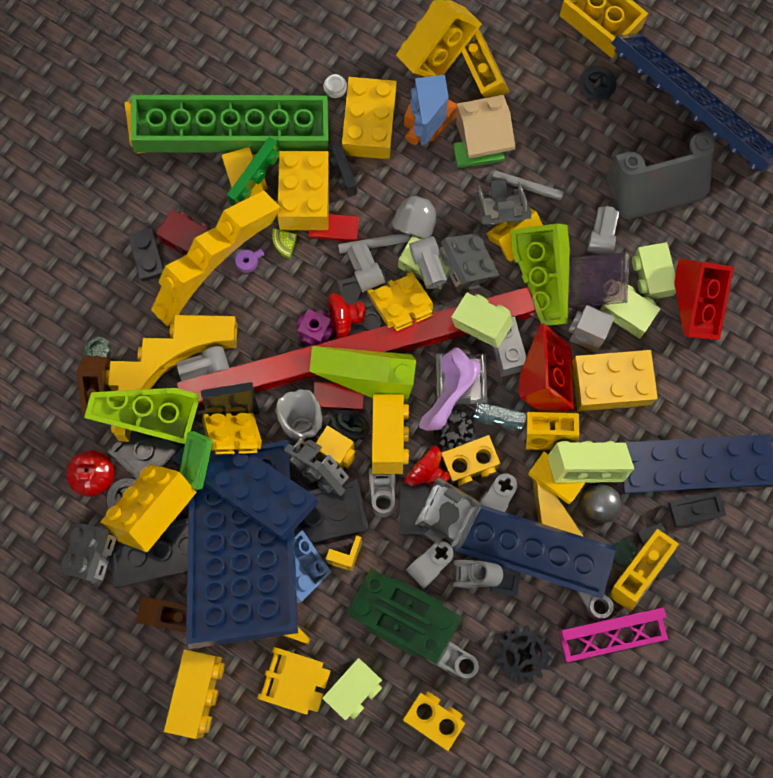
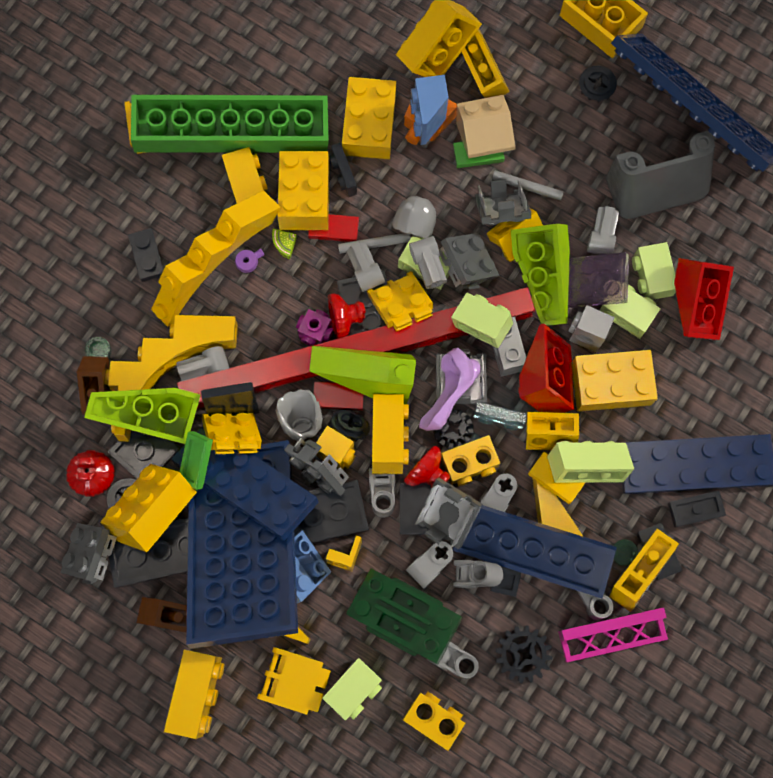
(179, 231): dark red brick -> none
(254, 172): green plate -> none
(335, 86): white plate -> none
(601, 503): flat silver hair -> none

